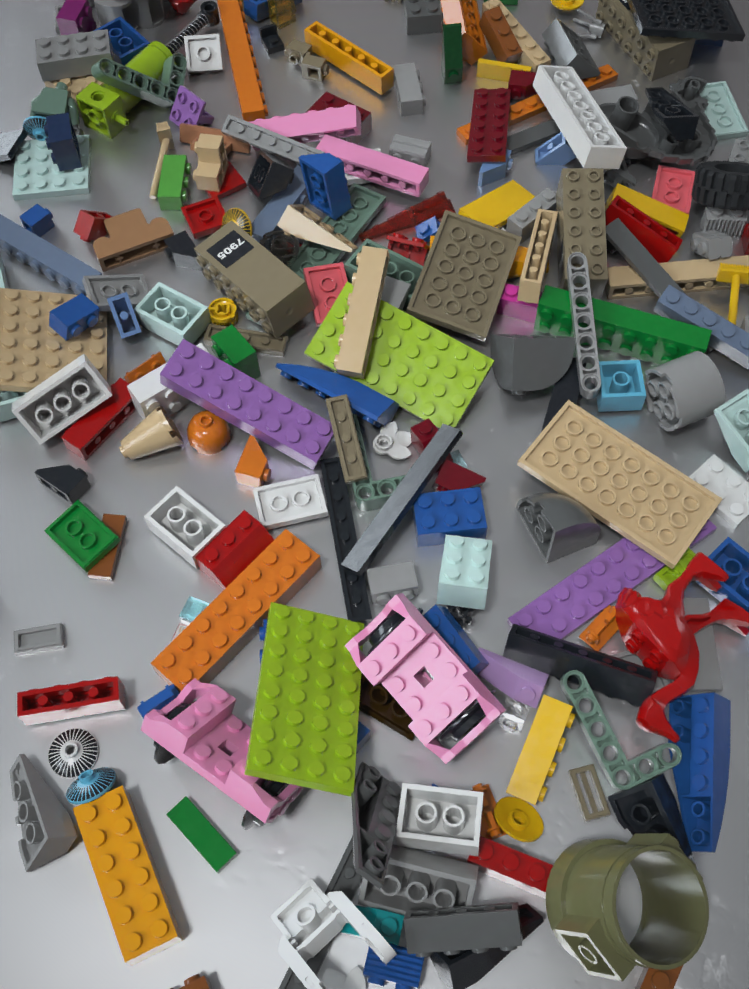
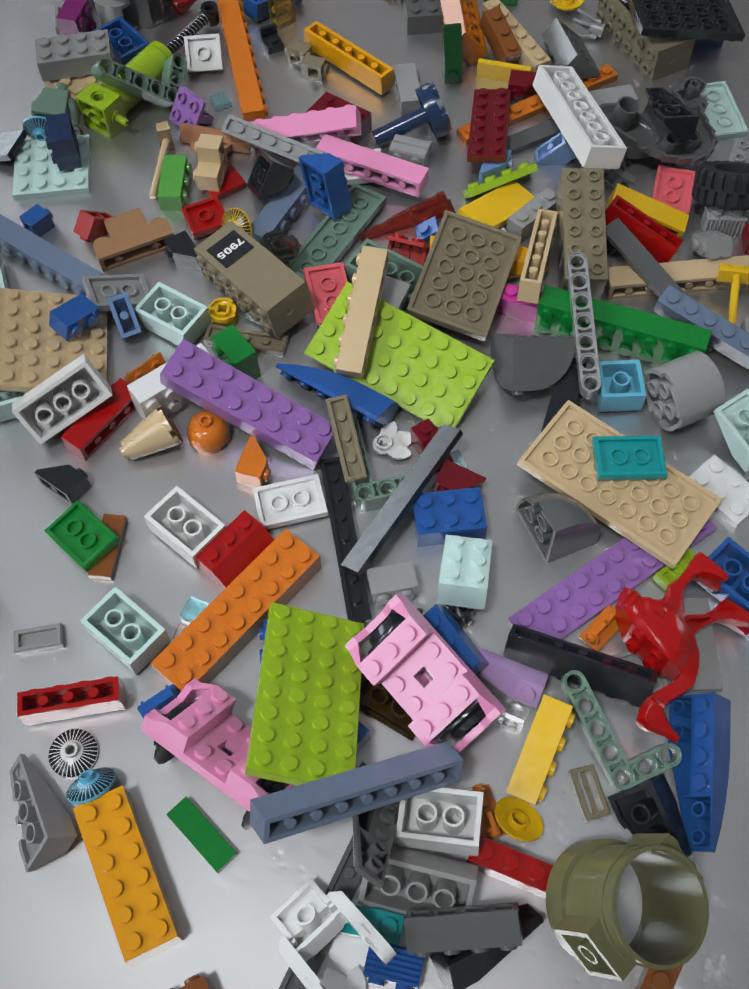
(125, 630): none -> light aqua brick
(220, 101): none -> clear light blue tile
(308, 226): tan wedge -> none
(354, 792): none -> sand blue brick
(430, 112): none -> dark blue piece
(492, 181): none -> lime plate
(629, 458): none -> teal tile

